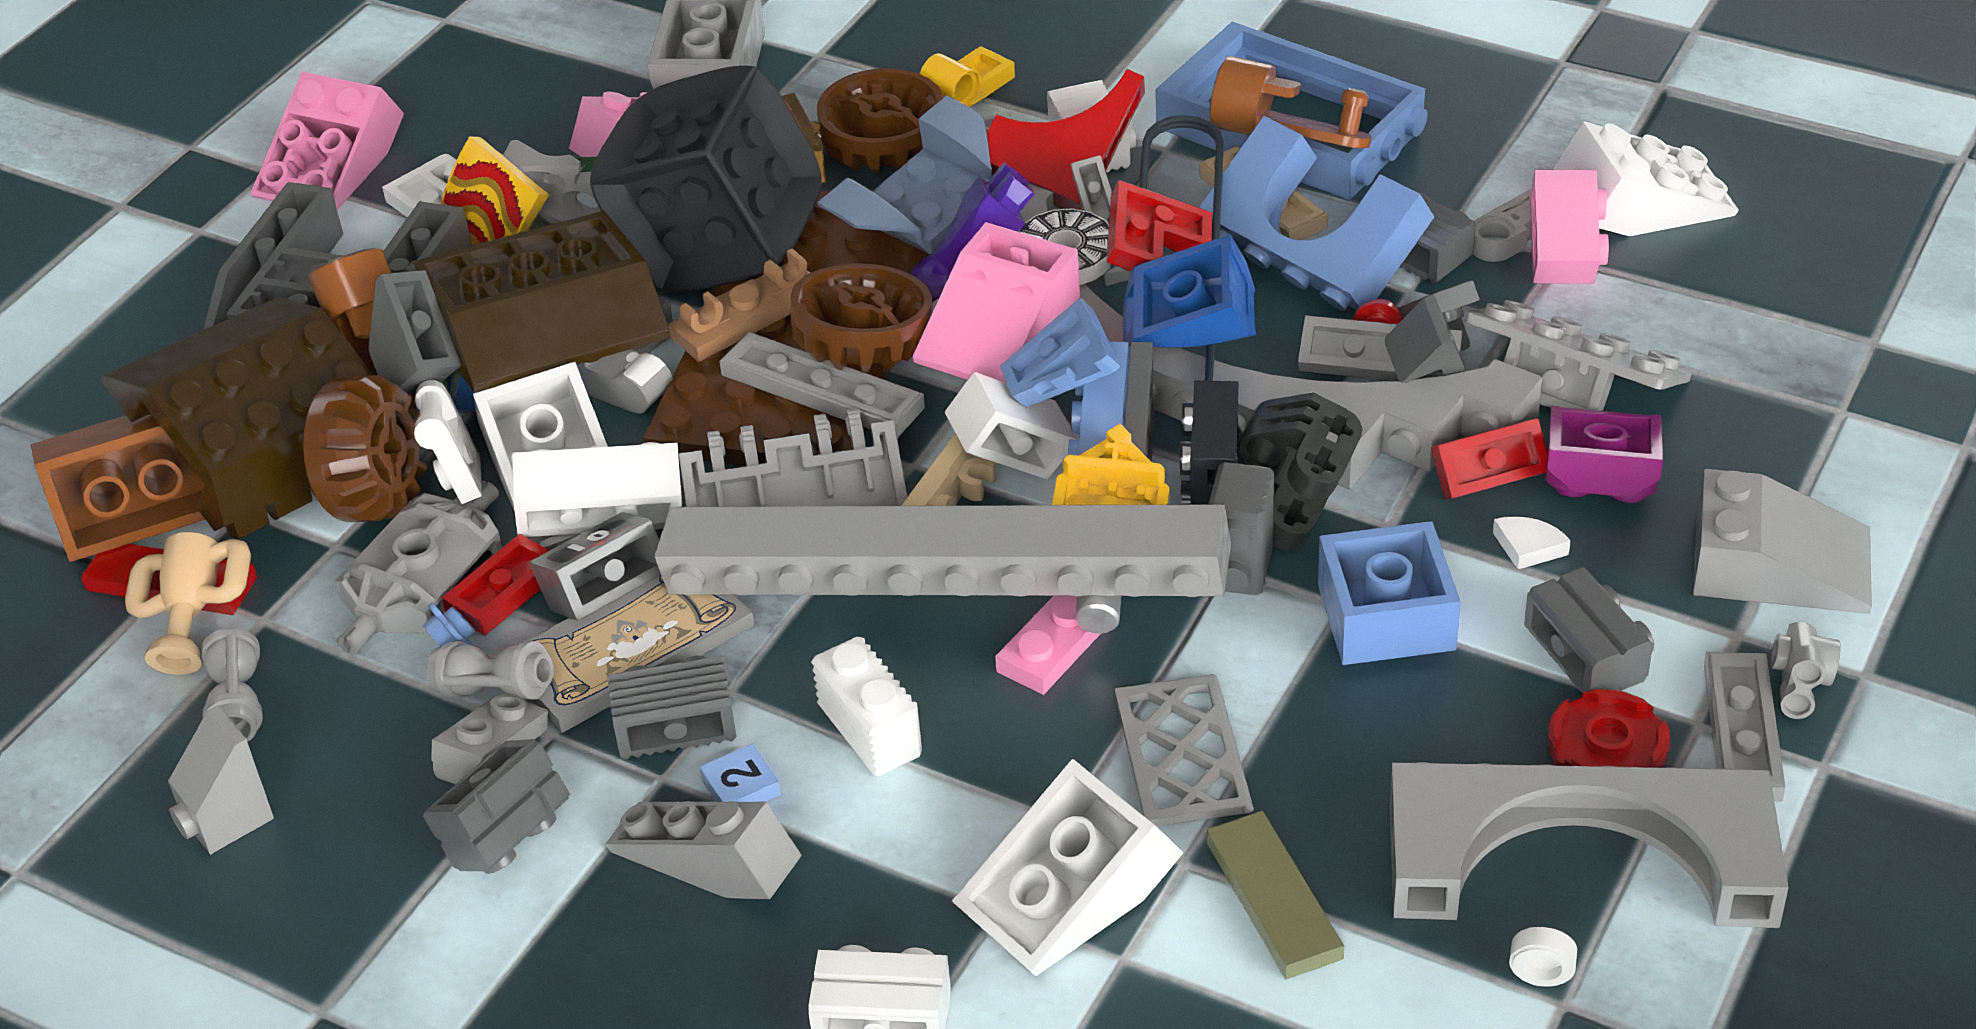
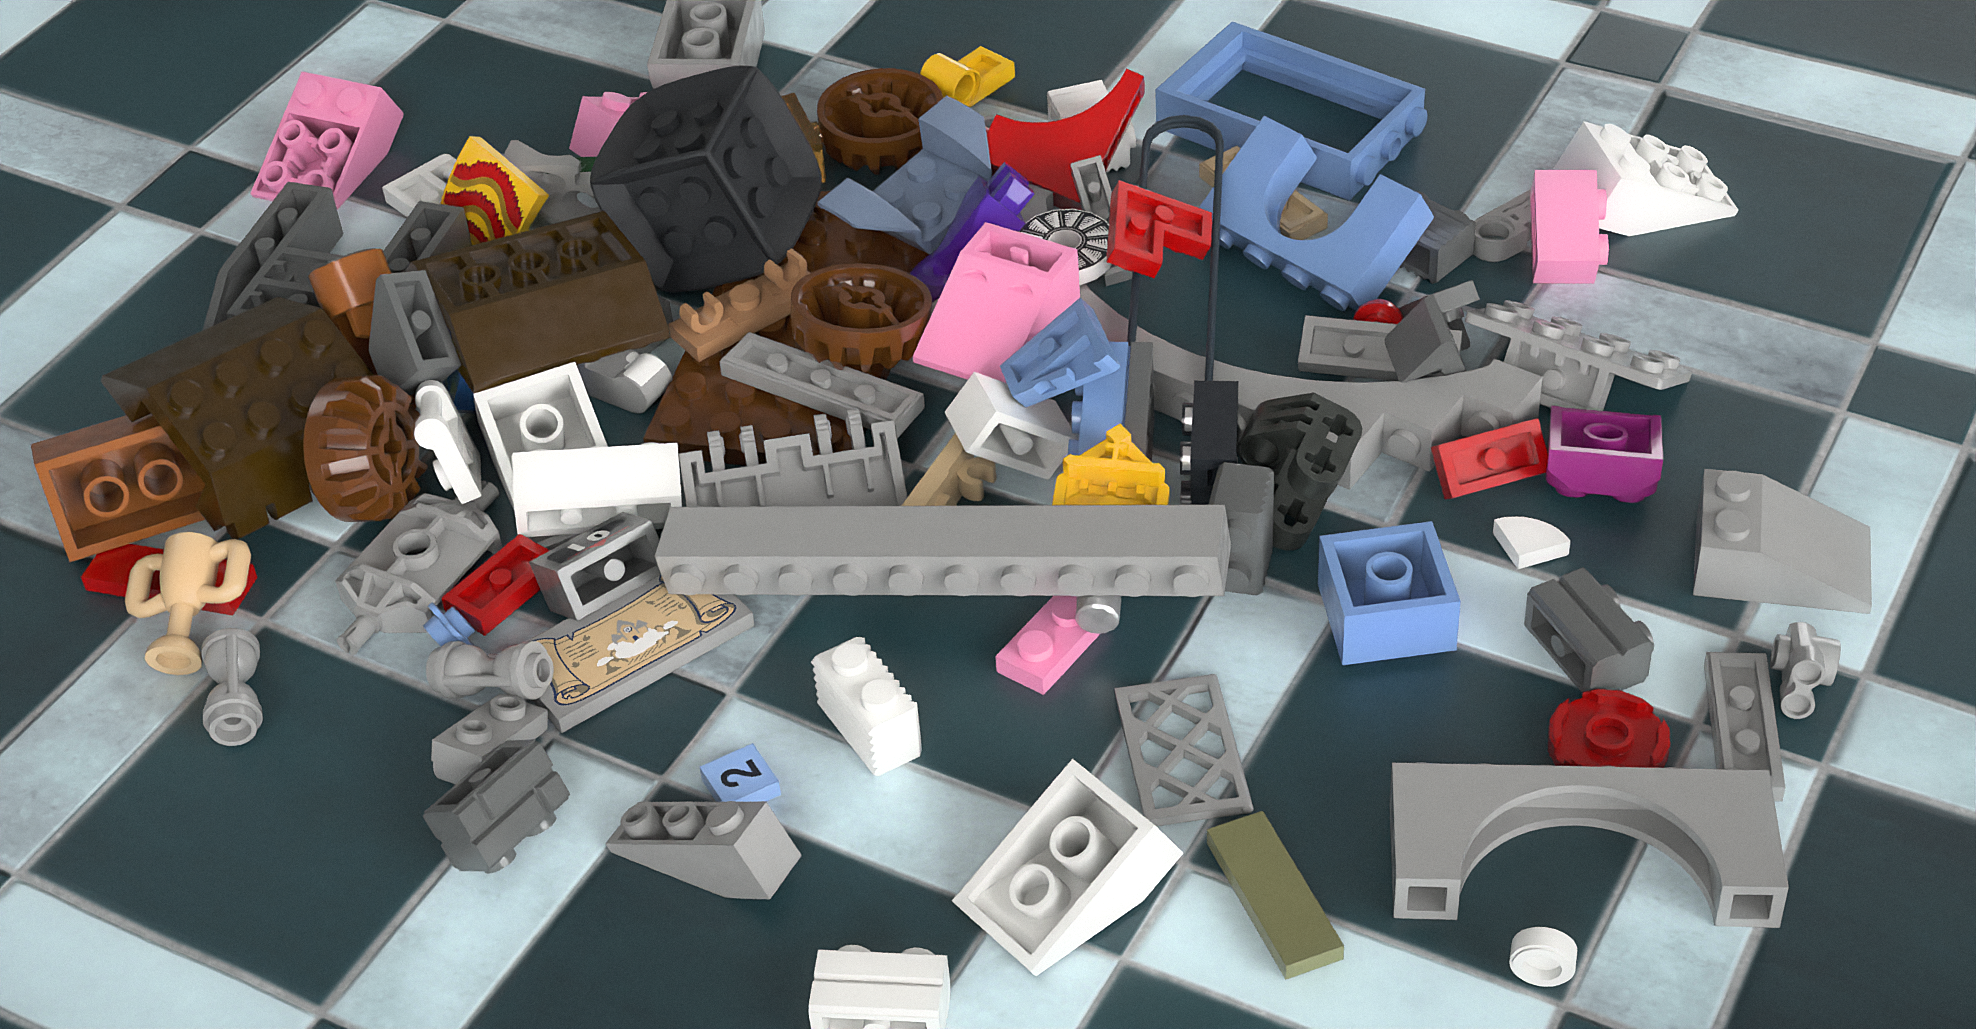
(218, 785): light grey slope -> none
(671, 706): dark grey brick -> none
(1191, 298): blue slope -> none
(1246, 92): dark orange piece -> none

